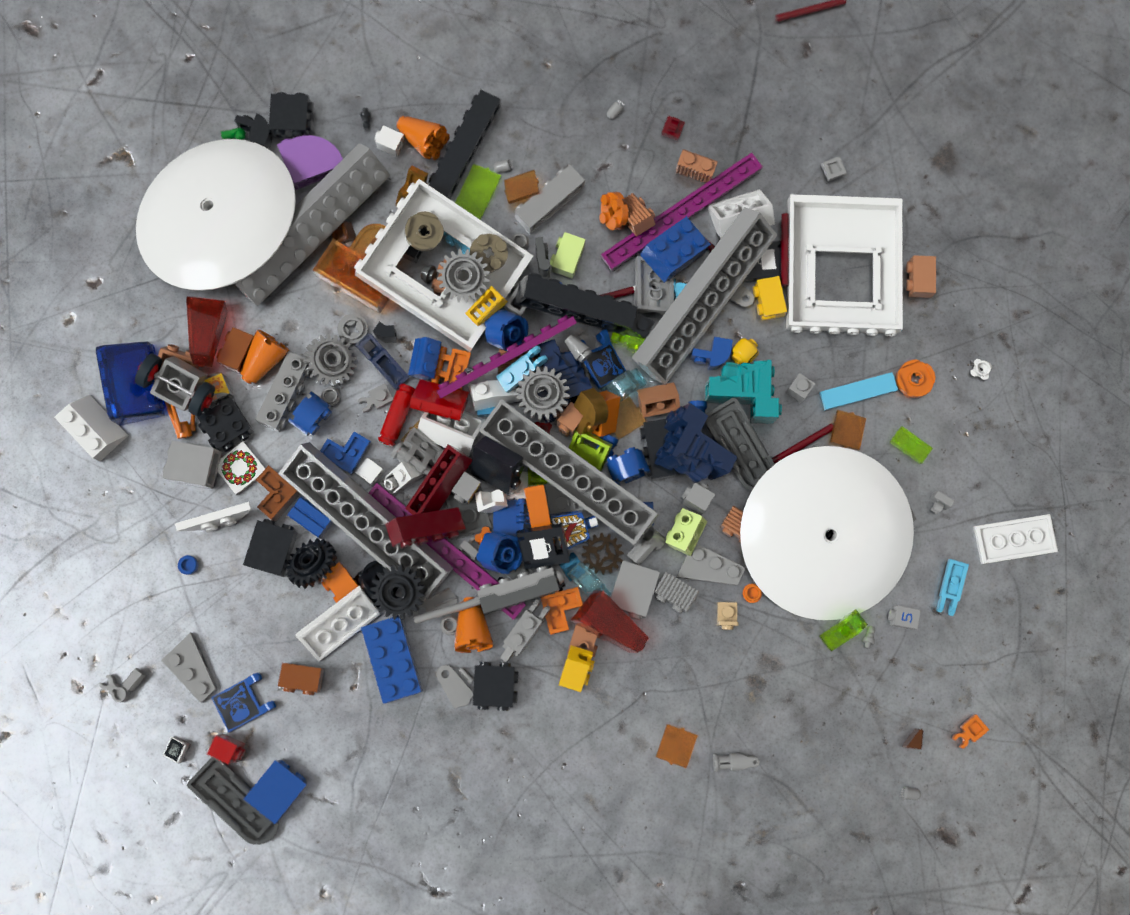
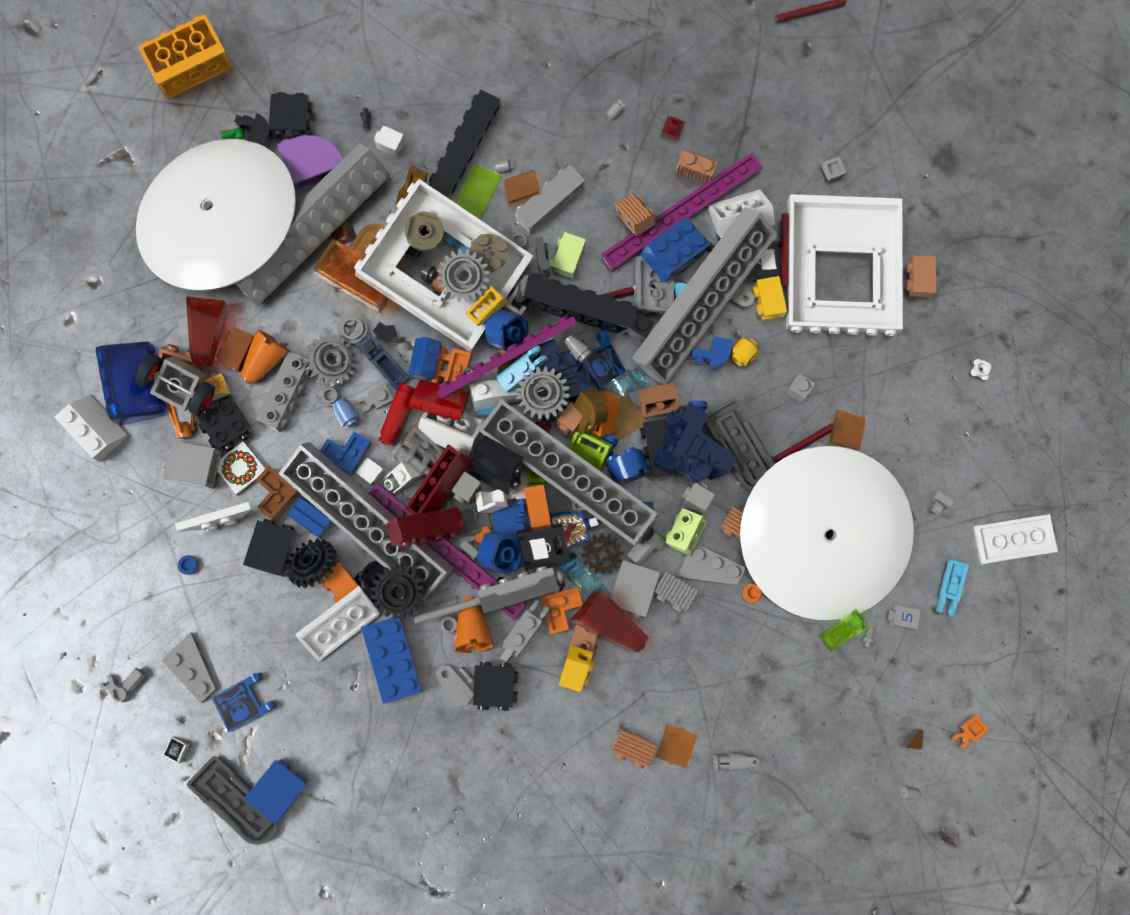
(185, 56): none -> light orange brick
(226, 749): red brick -> none
(301, 678): dark orange brick -> none
(310, 413): blue brick -> none
(345, 412): none -> medium blue brick
(424, 136): orange cone -> none
(613, 210): orange plate -> none
(631, 342): clear neon green plate -> none
(635, 748): none -> nougat brick
(727, 615): tan bracket -> none
(750, 386): teal brick -> none
(858, 391): medium azure tile -> none
(911, 445): clear neon green plate -> none
(920, 369): orange plate -> none

